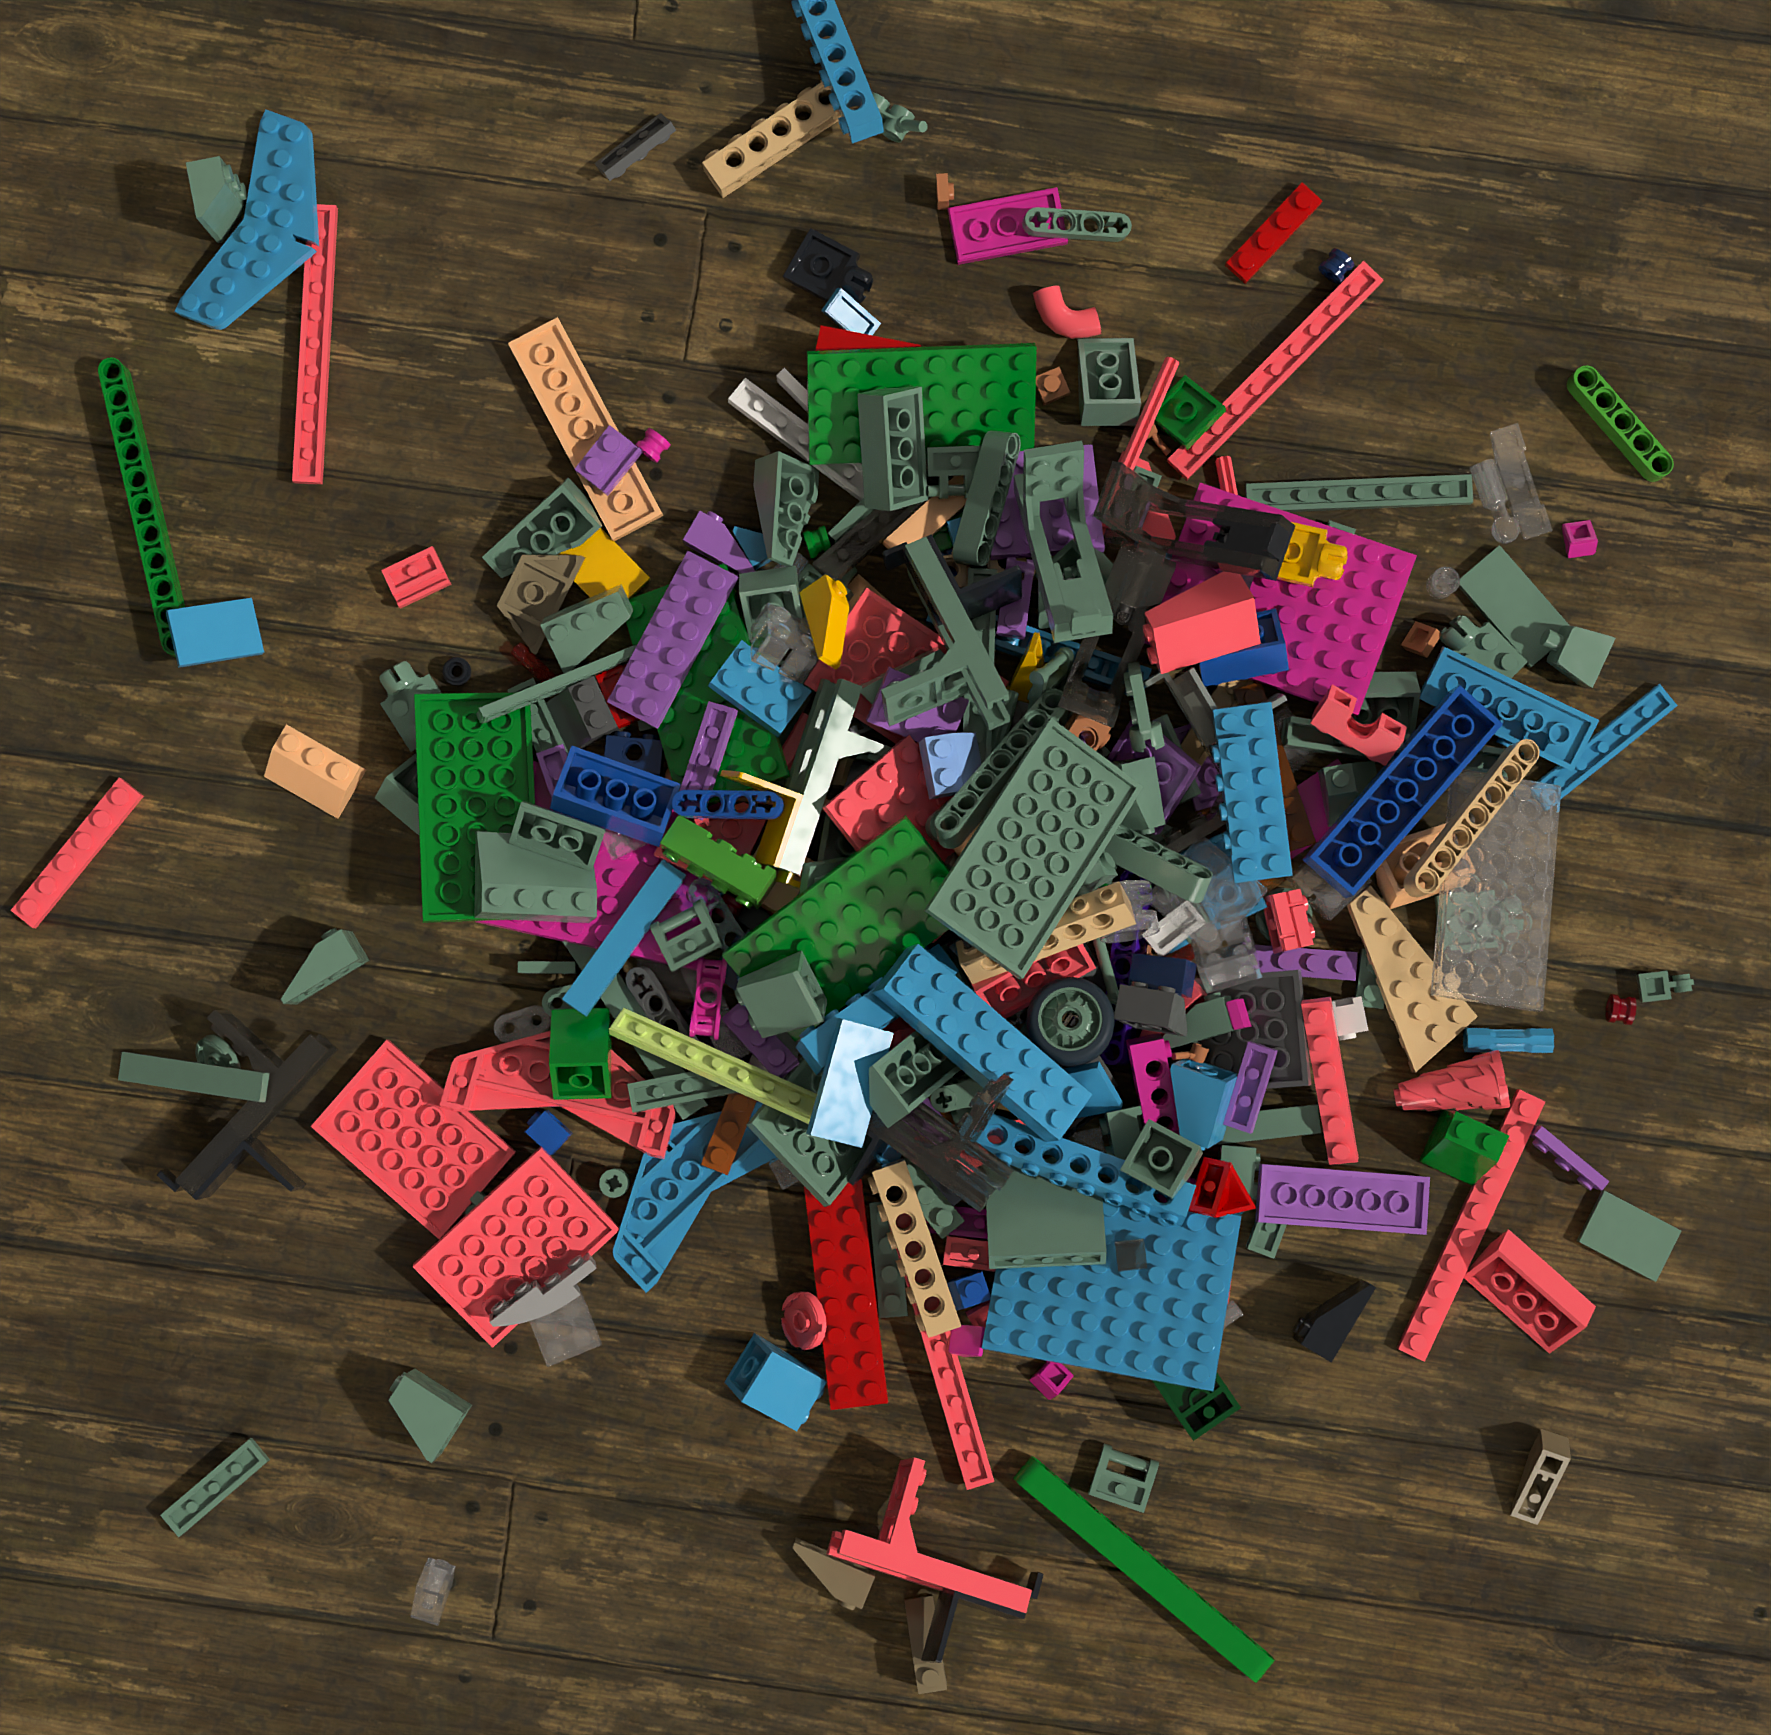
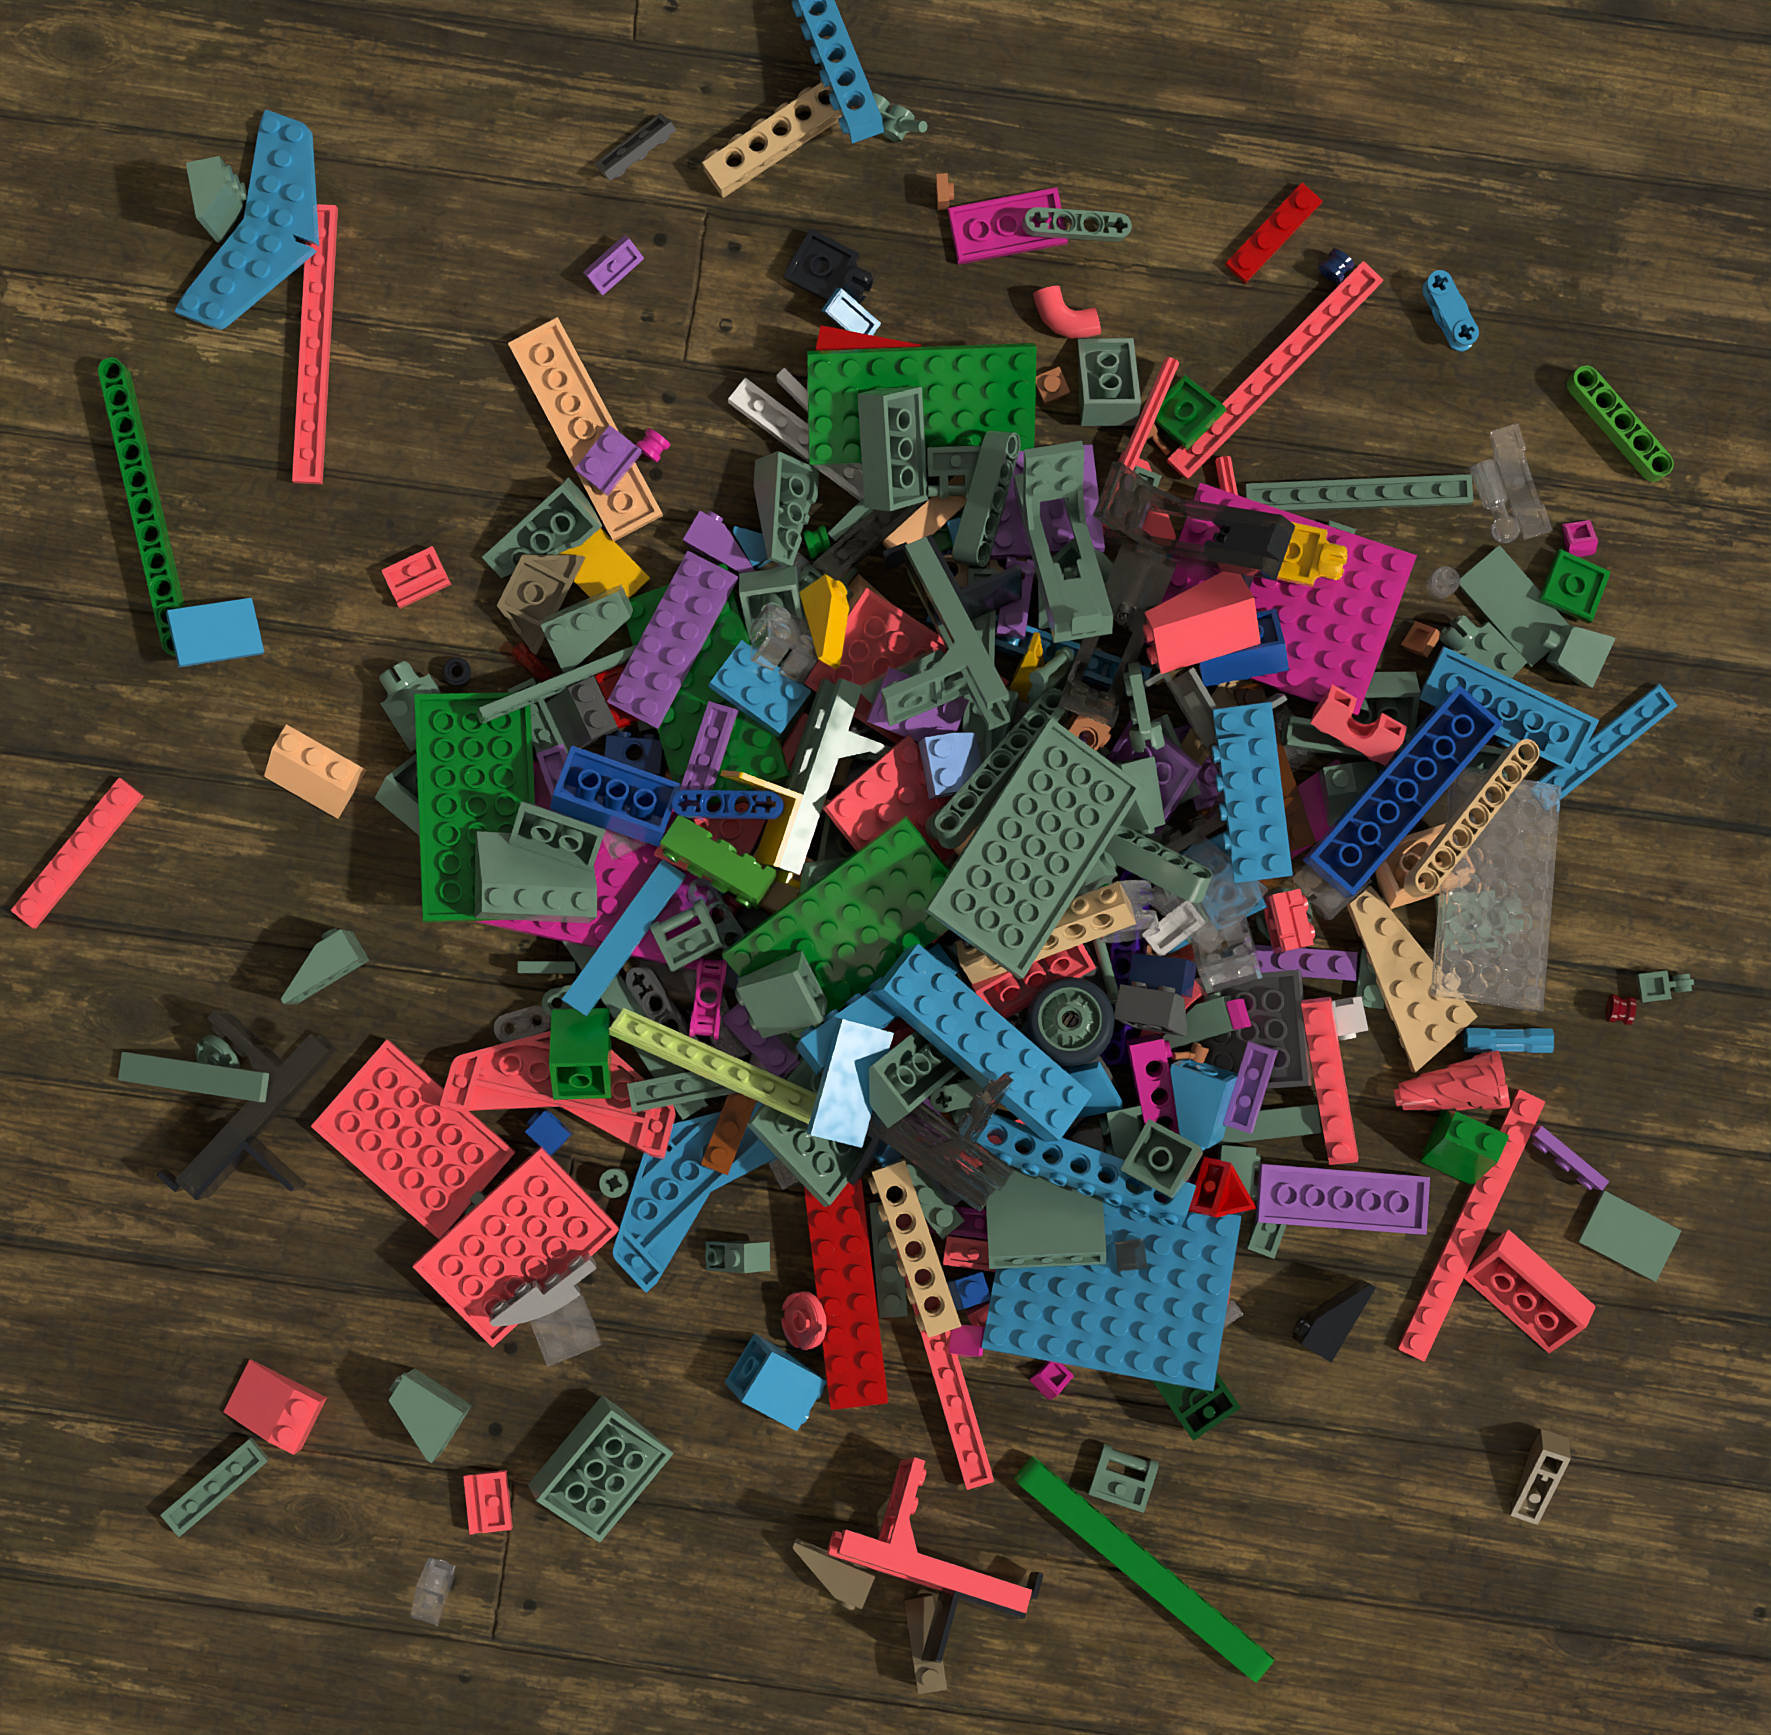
(274, 1407): none -> coral slope
(488, 1502): none -> coral plate
(599, 1469): none -> sand green slope
(613, 265): none -> medium lavender plate
(738, 1256): none -> sand green slope
(1450, 310): none -> dark azure piece
(1574, 586): none -> green tile

